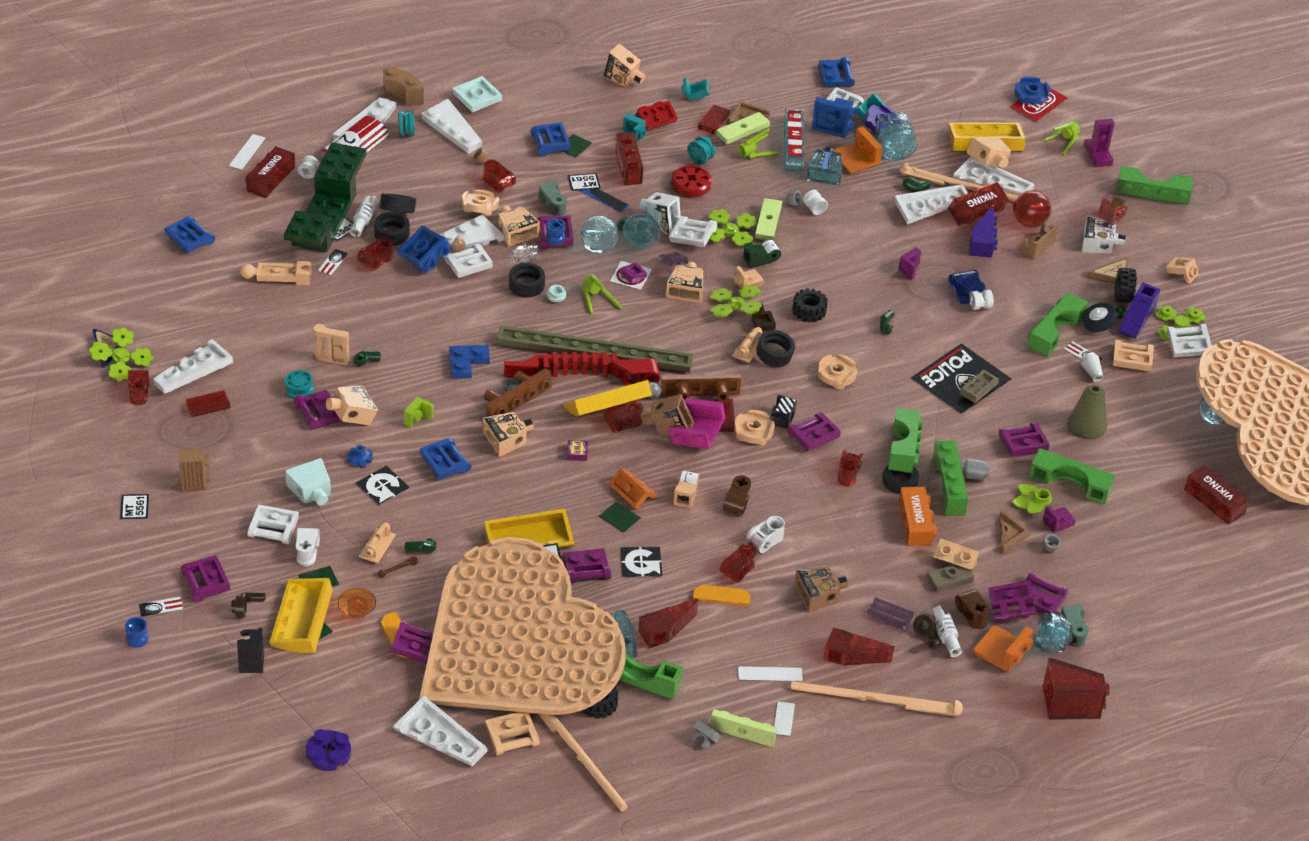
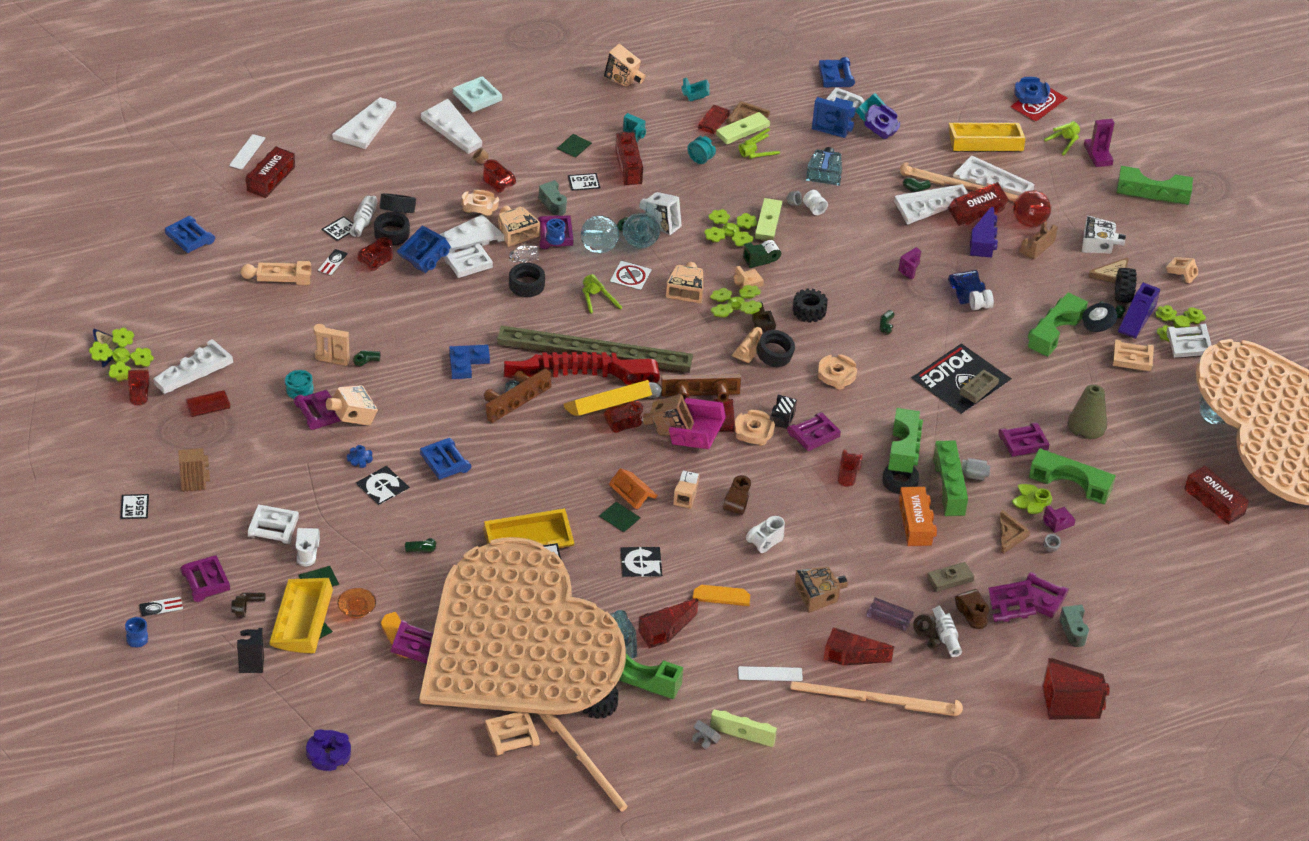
(308, 166): white wheel -> none
(309, 482): light aqua torso -> none
(332, 198): dark green bracket -> none
(363, 134): sticker -> none
(378, 543): light nougat hinge -> none
(403, 86): medium nougat brick -> none
(408, 122): teal wheel -> none
(413, 561): reddish brown hinge -> none
(416, 410): lime bracket -> none
(437, 730): white wing -> none
(458, 244): medium nougat hinge -> none
(506, 432): light nougat torso -> none
(556, 136): blue plate -> none
(556, 293): light aqua plate -> none
(577, 450): tile -> none
(587, 564): magenta plate -> none
(606, 199): black sticker -> none
(633, 273): magenta tile -> none
(657, 115): red bracket -> none
(677, 258): clear purple tile -> none
(691, 181): red wheel -> none
(692, 232): white plate -> none
(739, 562): clear red piece -> none
(784, 718): white sticker -> none
(794, 139): beam -> none
(861, 154): orange bracket -> none
(896, 135): clear light blue wheel -> none
(956, 554): light nougat hinge -> none
(995, 152): light nougat torso -> none
(1003, 647): orange bracket -> none
(1054, 633): clear light blue cone -> none
(1077, 350): white sticker -> none
(1092, 366): white cone -> none
(1112, 209): clear red slope -> none

